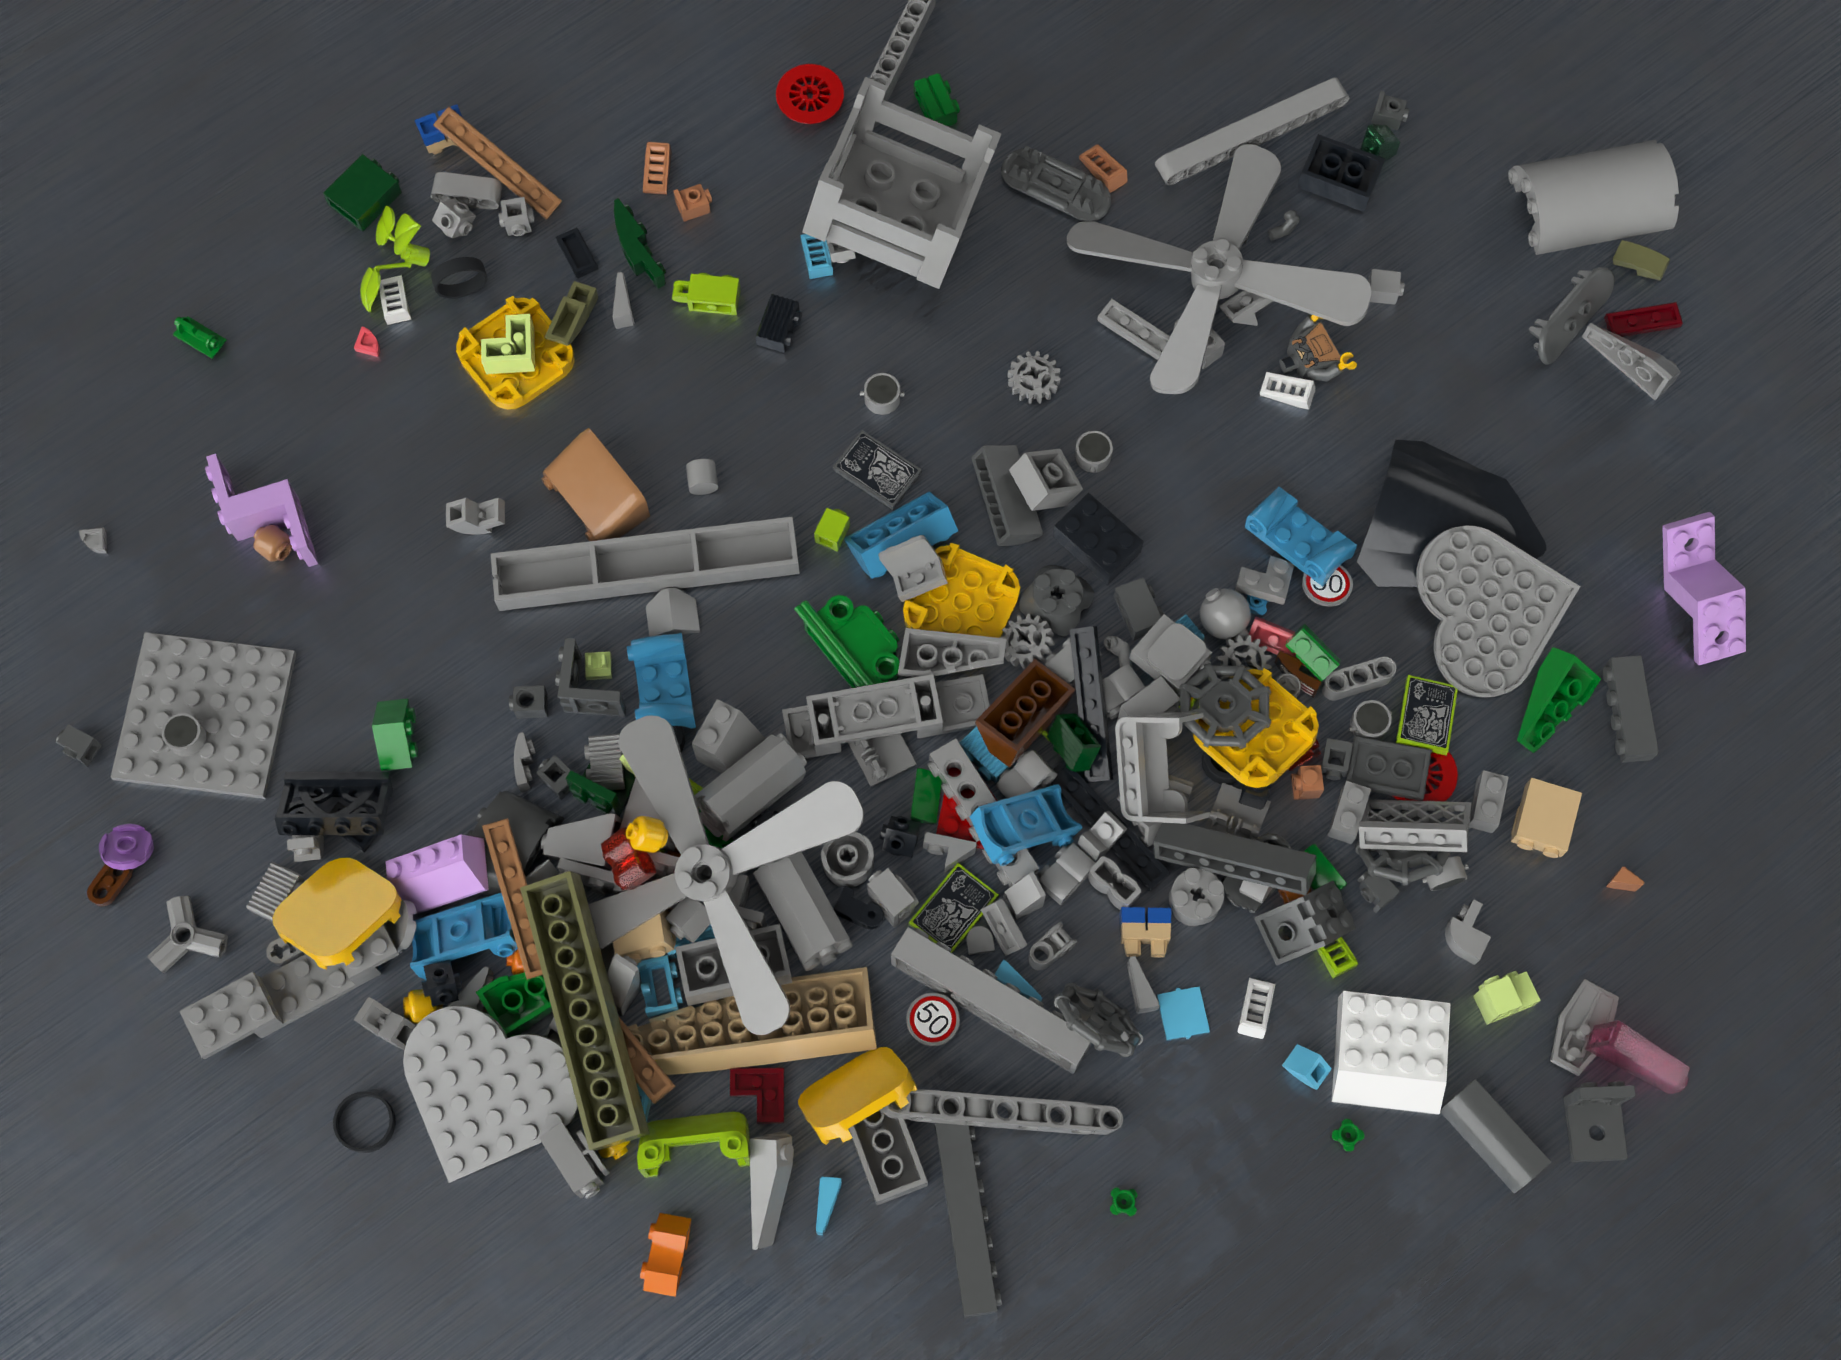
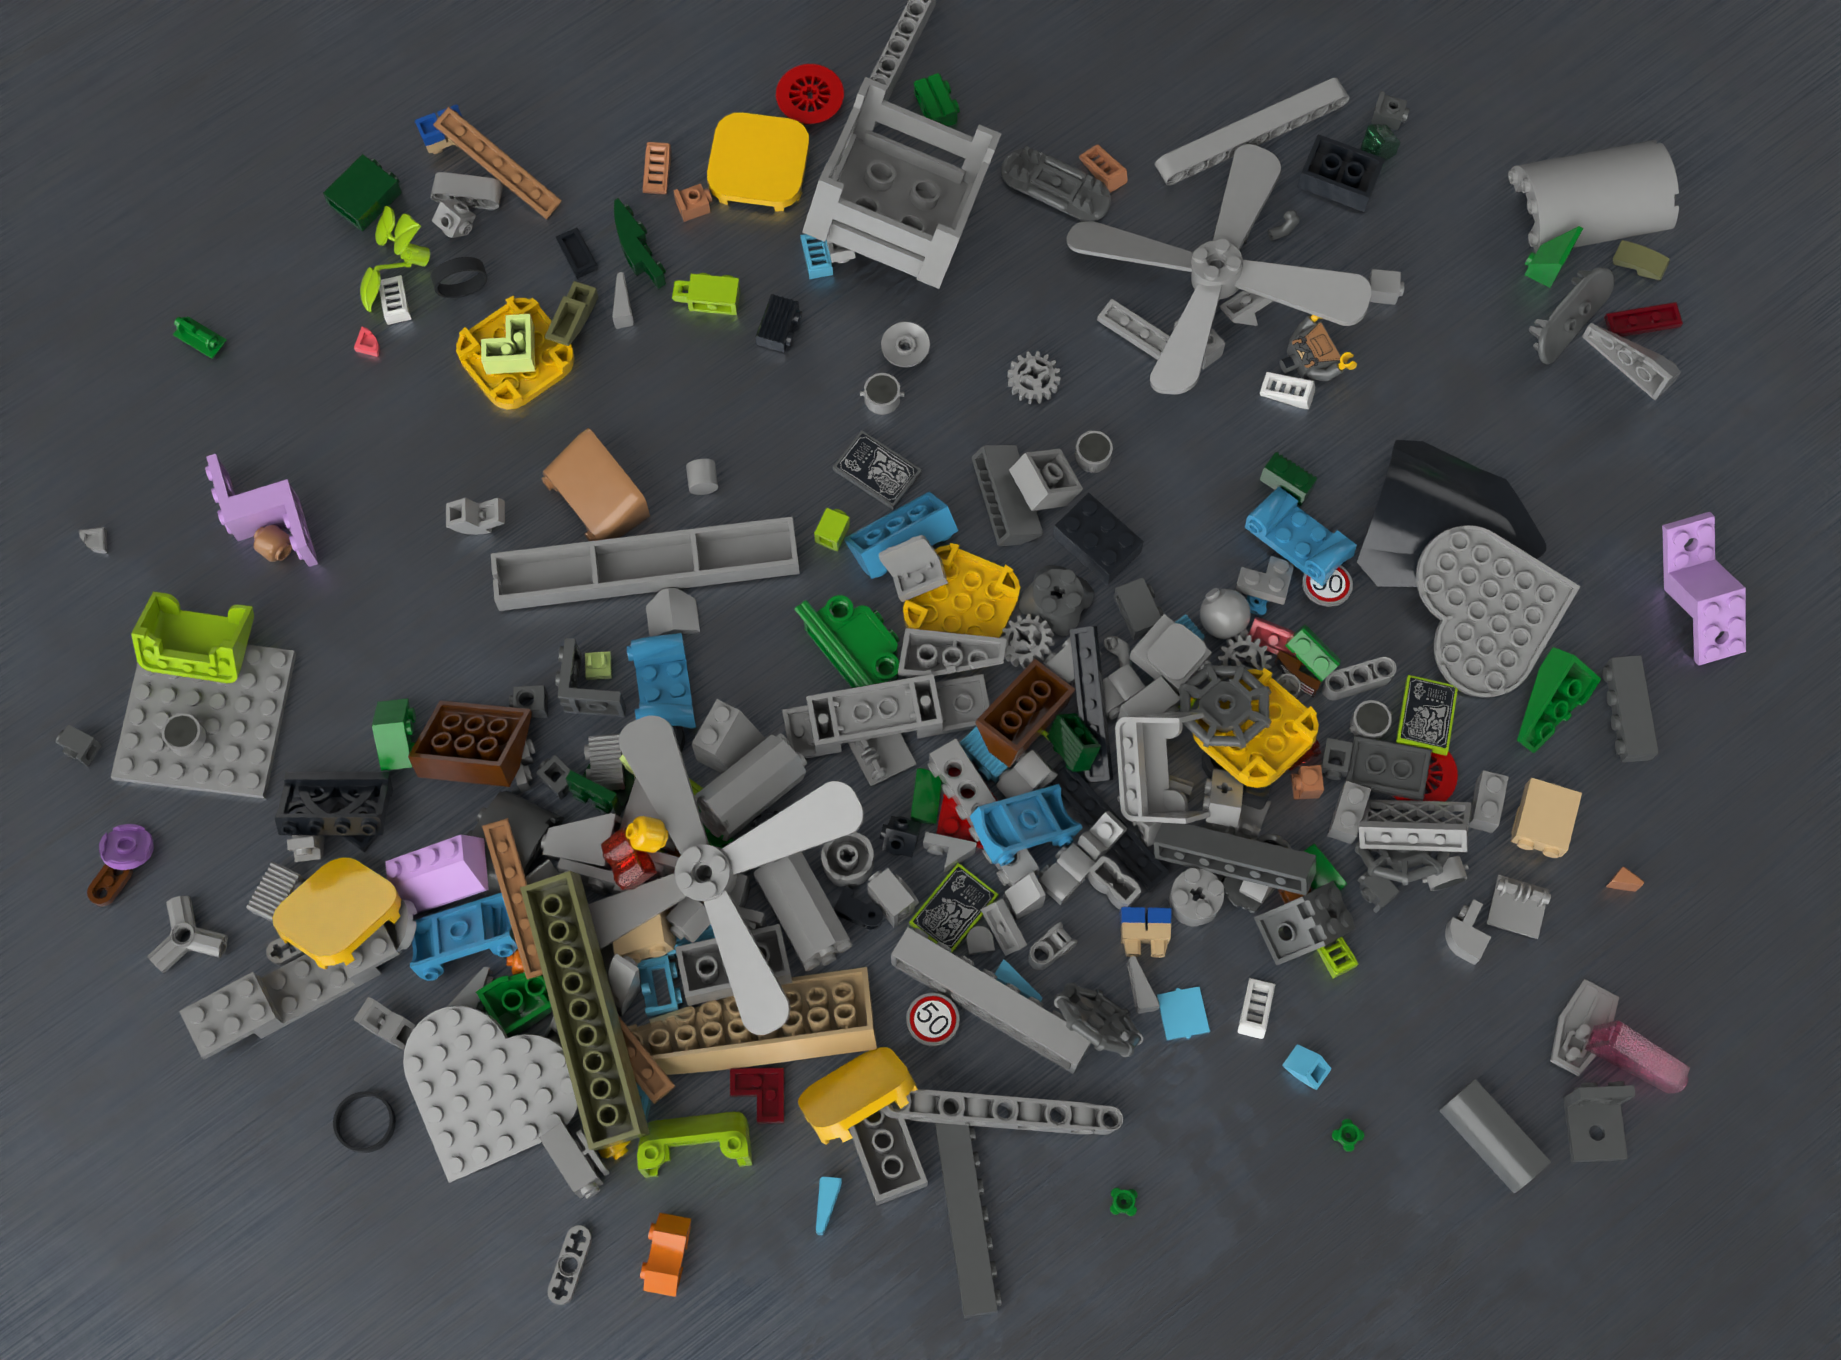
(190, 641): none -> lime windscreen
(417, 1006): yellow head -> none
(443, 988): black brick -> none
(472, 743): none -> reddish brown slope
(516, 216): light grey brick -> none
(555, 1282): none -> light grey beam
(758, 160): none -> yellow tile
(769, 1176): light grey wedge -> none
(908, 335): none -> light grey dish
(1223, 798): none -> light grey brick
(1288, 476): none -> dark green brick
(1391, 1052): white slope -> none
(1505, 996): yellowish green brick -> none
(1518, 906): none -> light grey hinge
(1551, 256): none -> green slope

